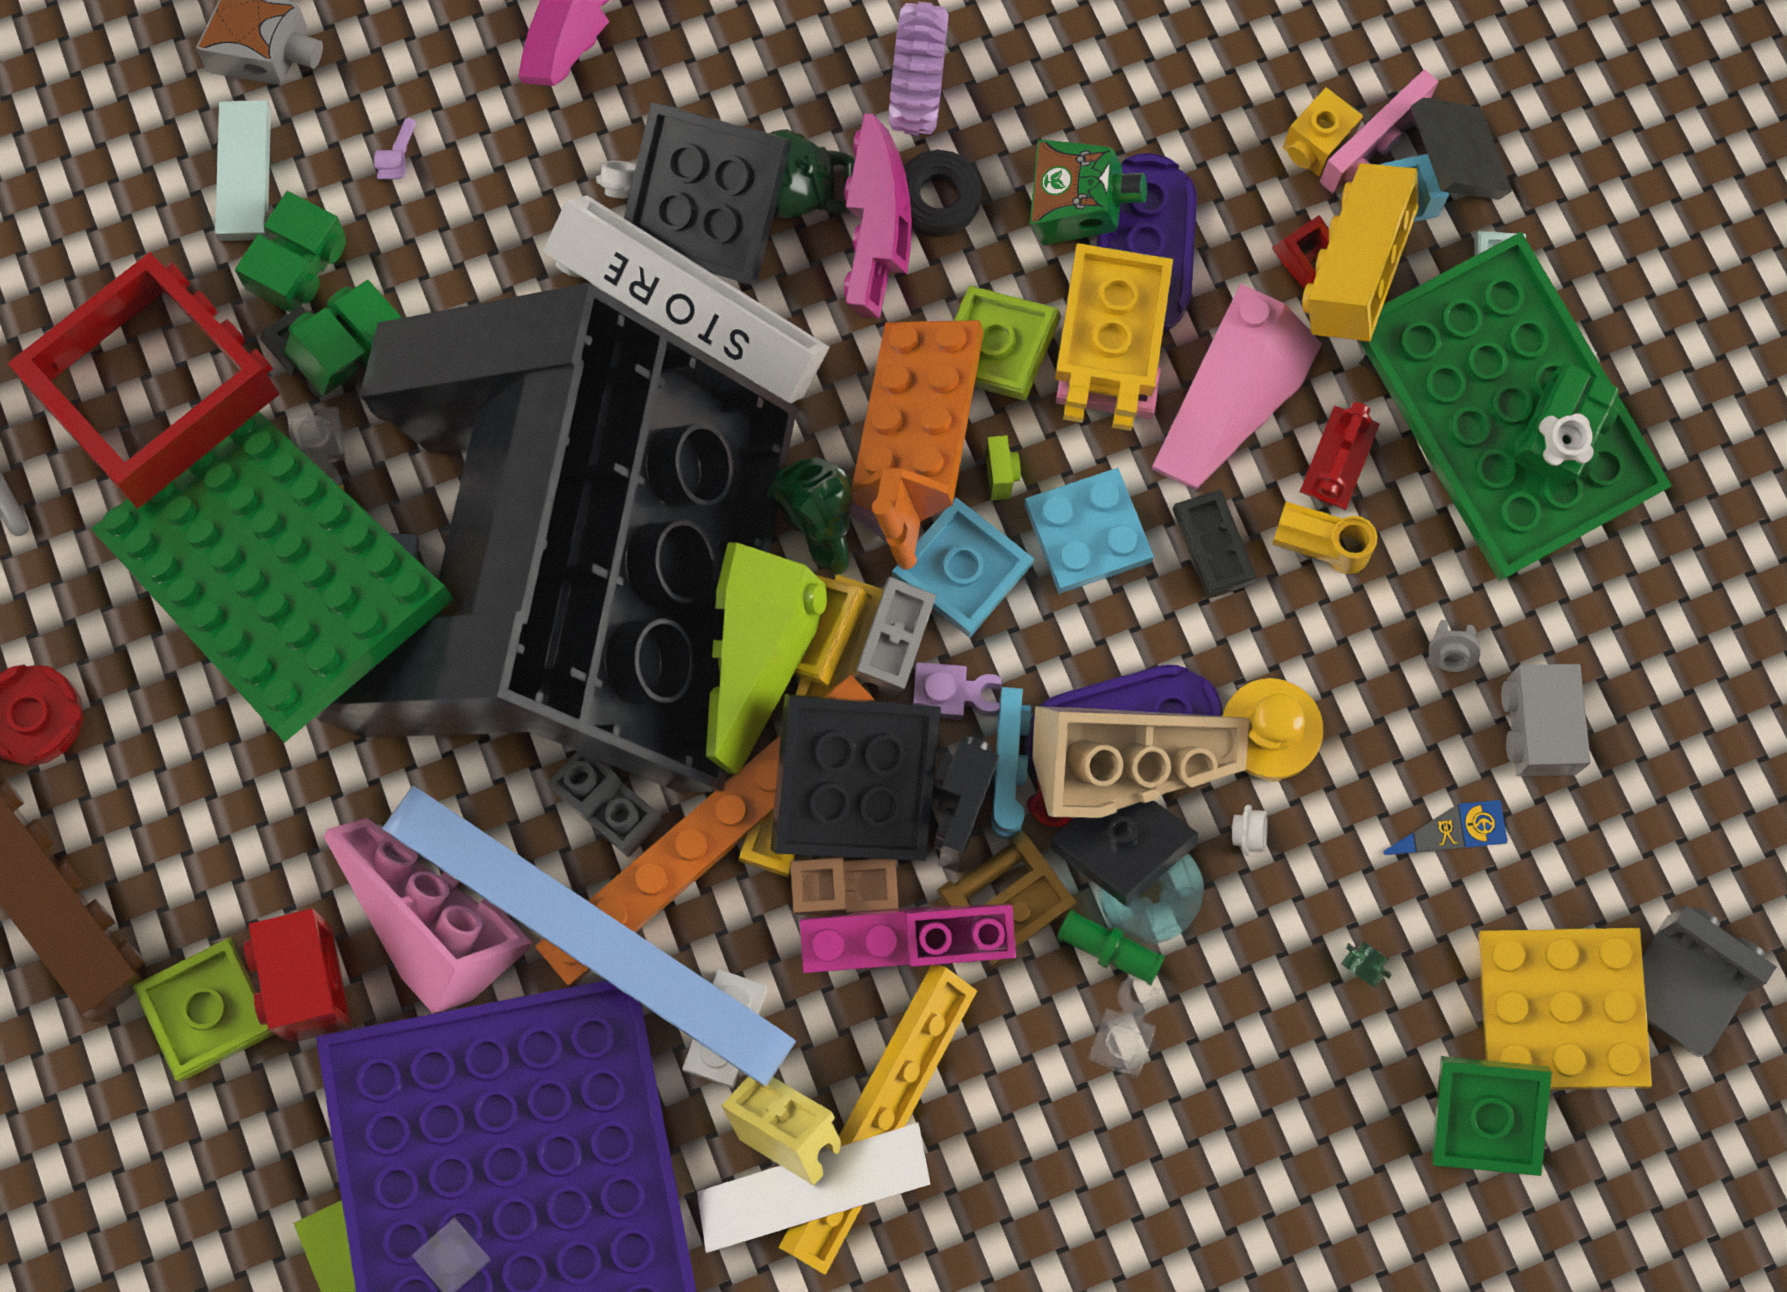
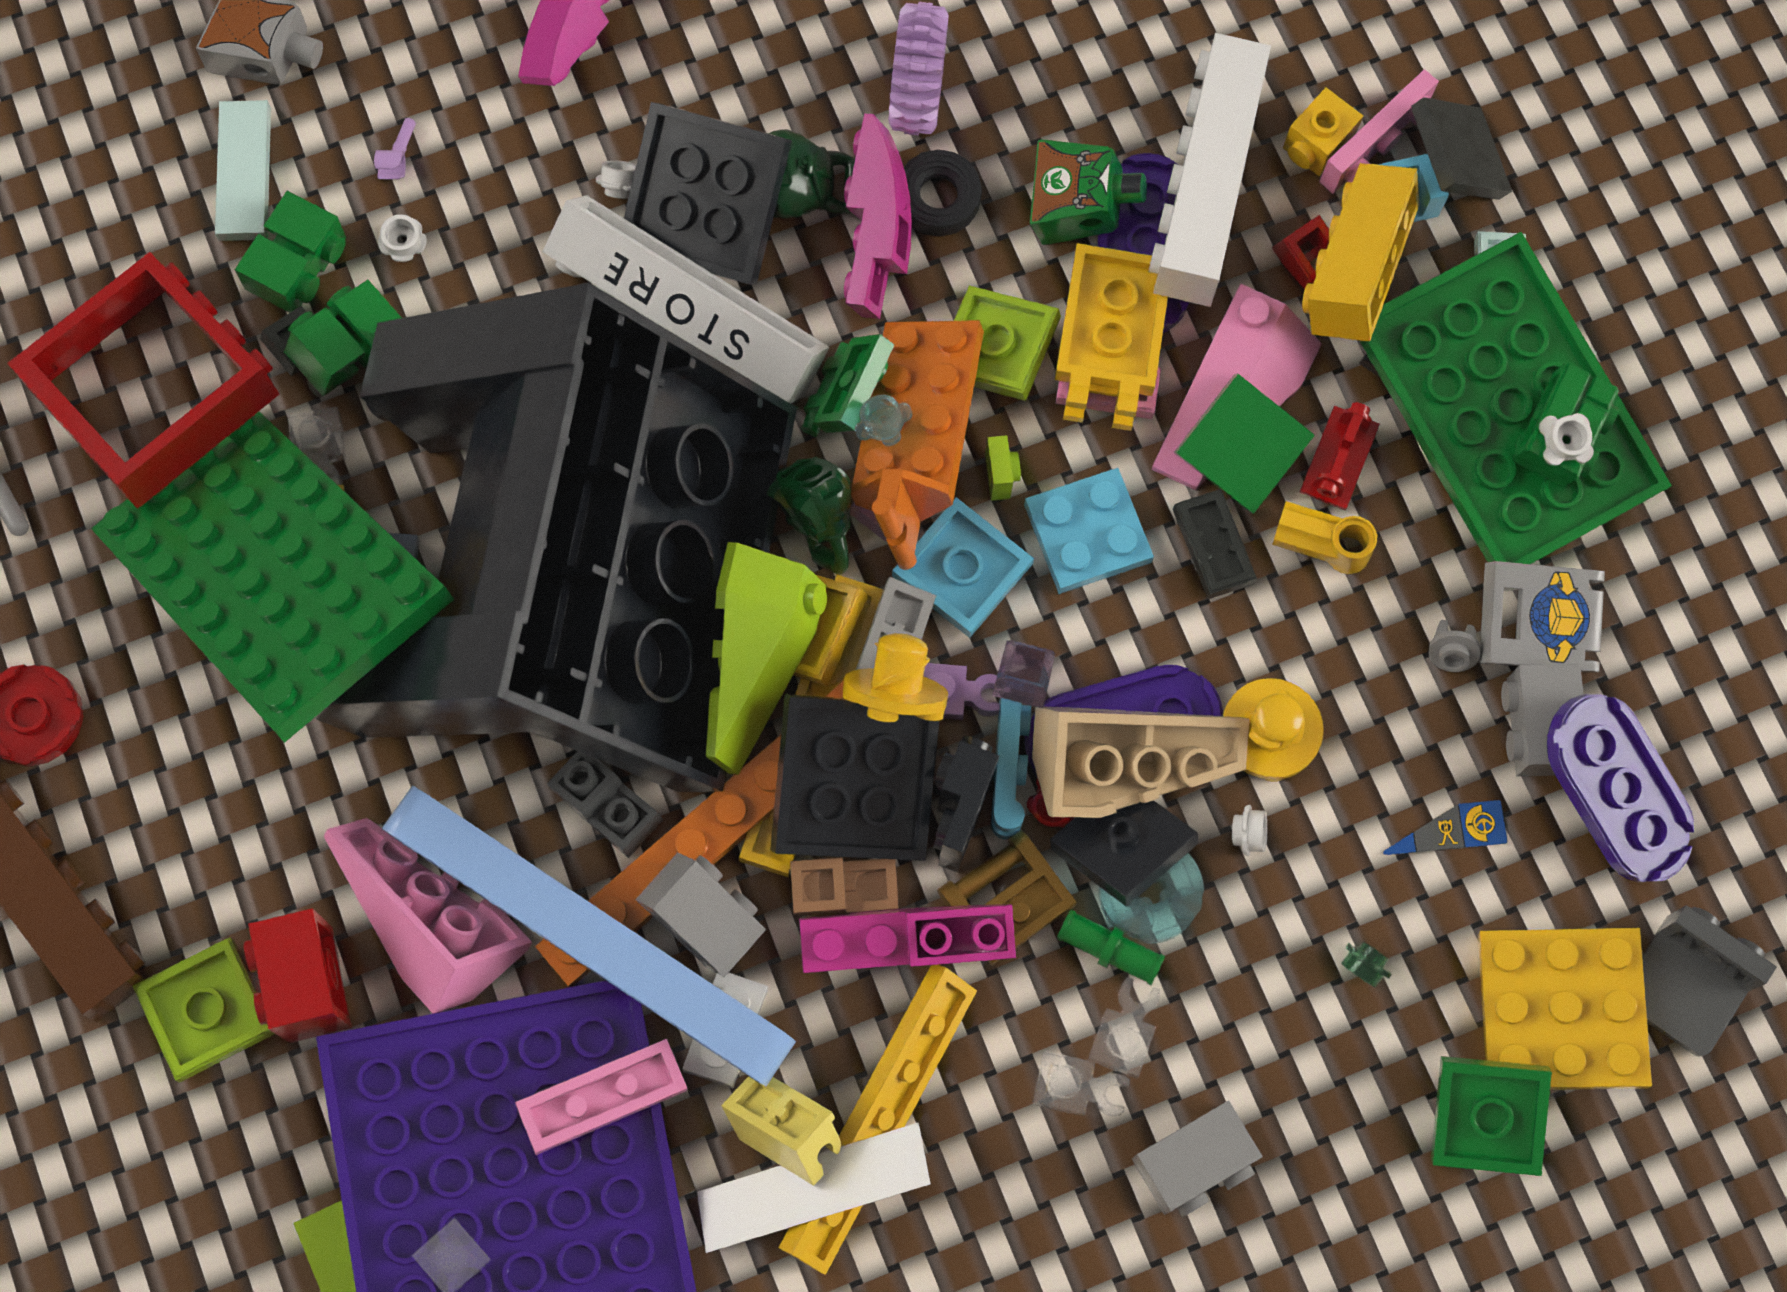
(397, 227): none -> white plate
(601, 1096): none -> bright pink plate
(702, 913): none -> light grey brick
(847, 384): none -> green plate
(881, 409): none -> clear light blue plate
(897, 682): none -> yellow plate
(1024, 673): none -> clear purple tile
(1069, 1084): none -> clear plate
(1197, 1159): none -> light grey brick
(1212, 169): none -> white brick
(1244, 443): none -> green tile
(1554, 615): none -> light grey container
(1620, 787): none -> tile

